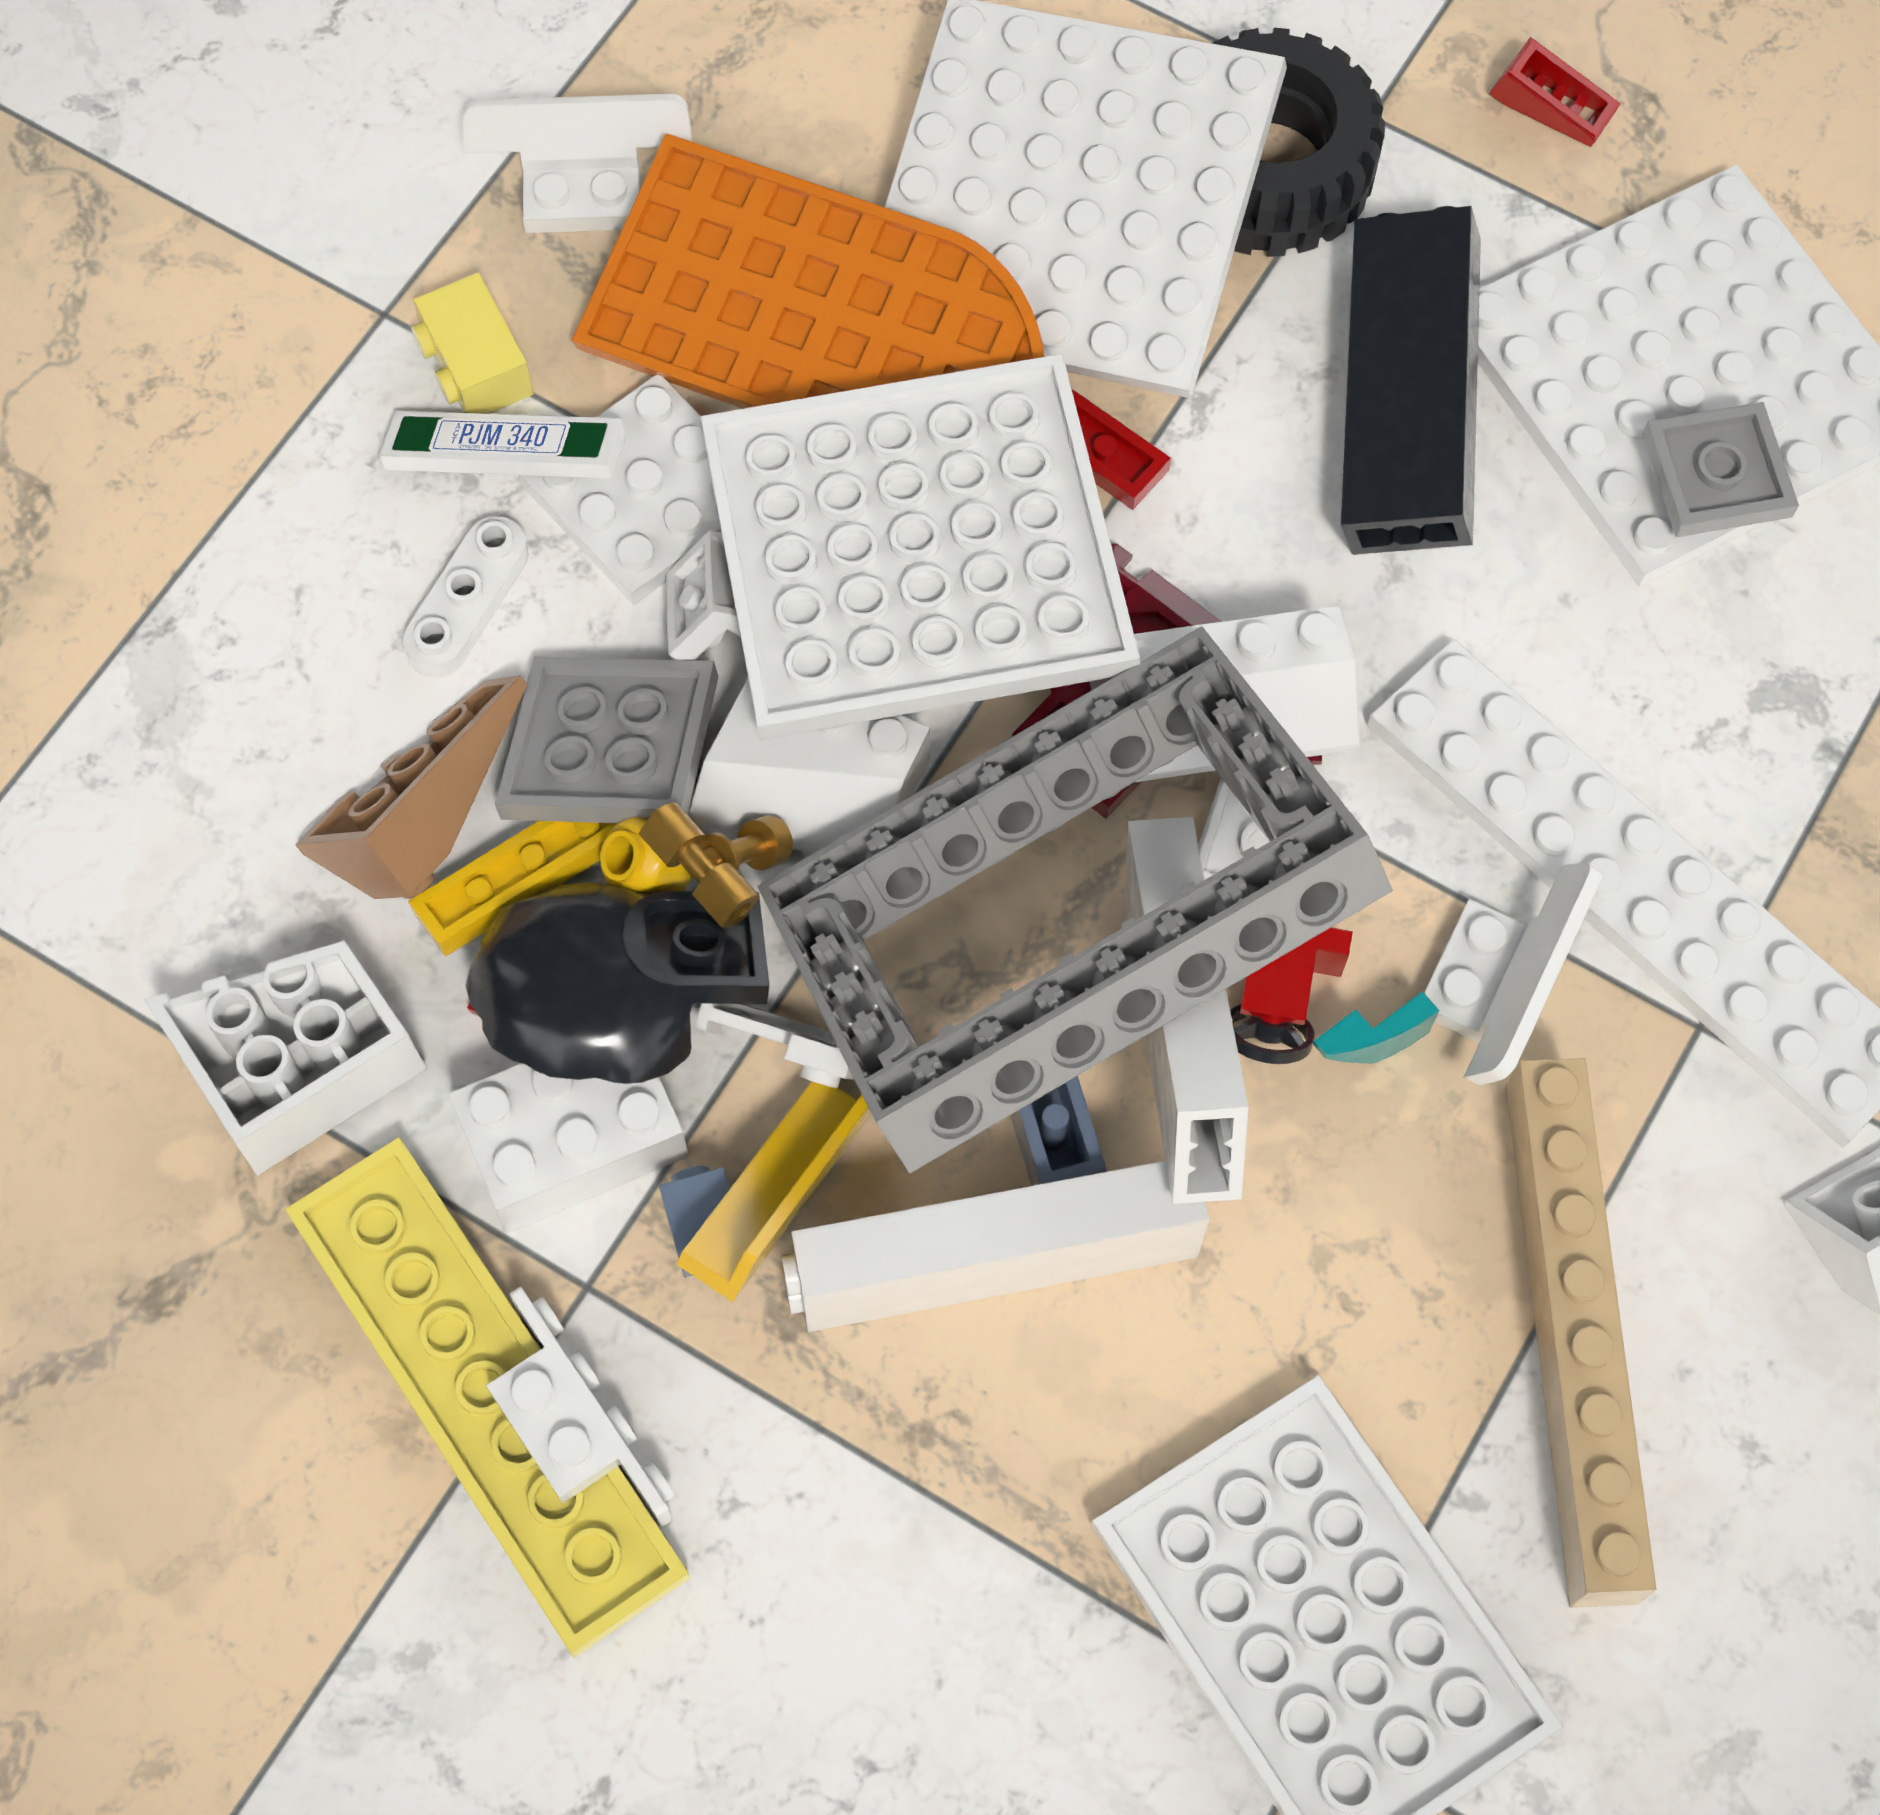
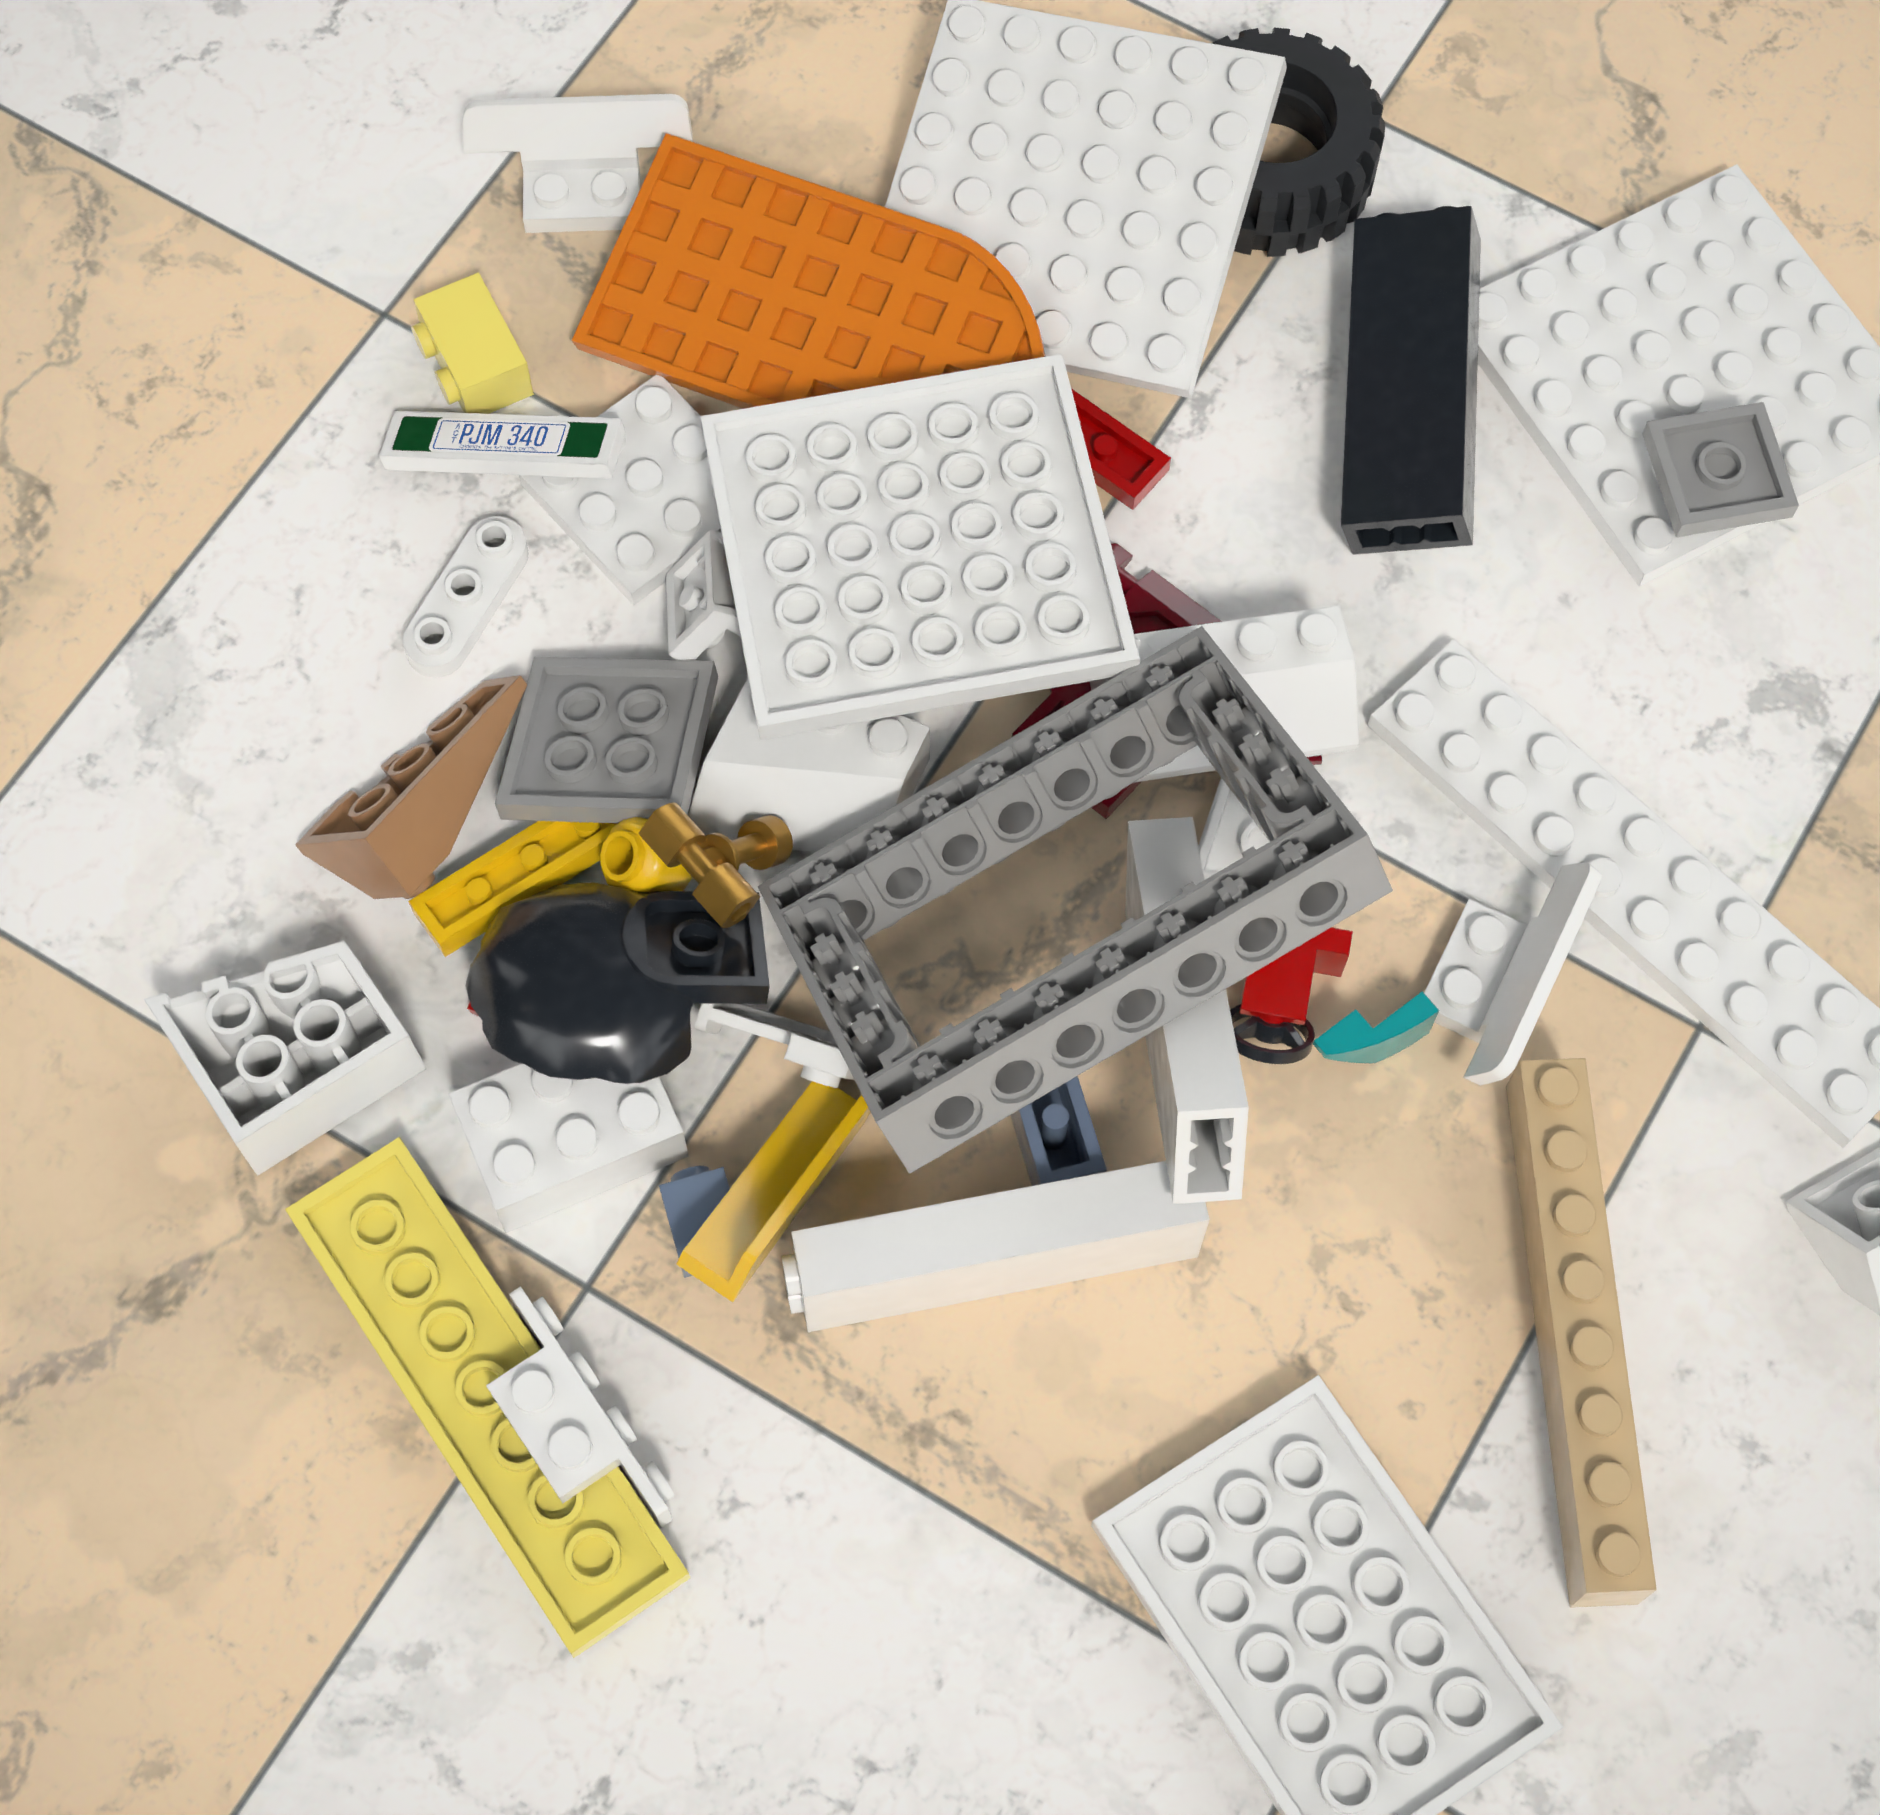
(1530, 99): red slope -> none

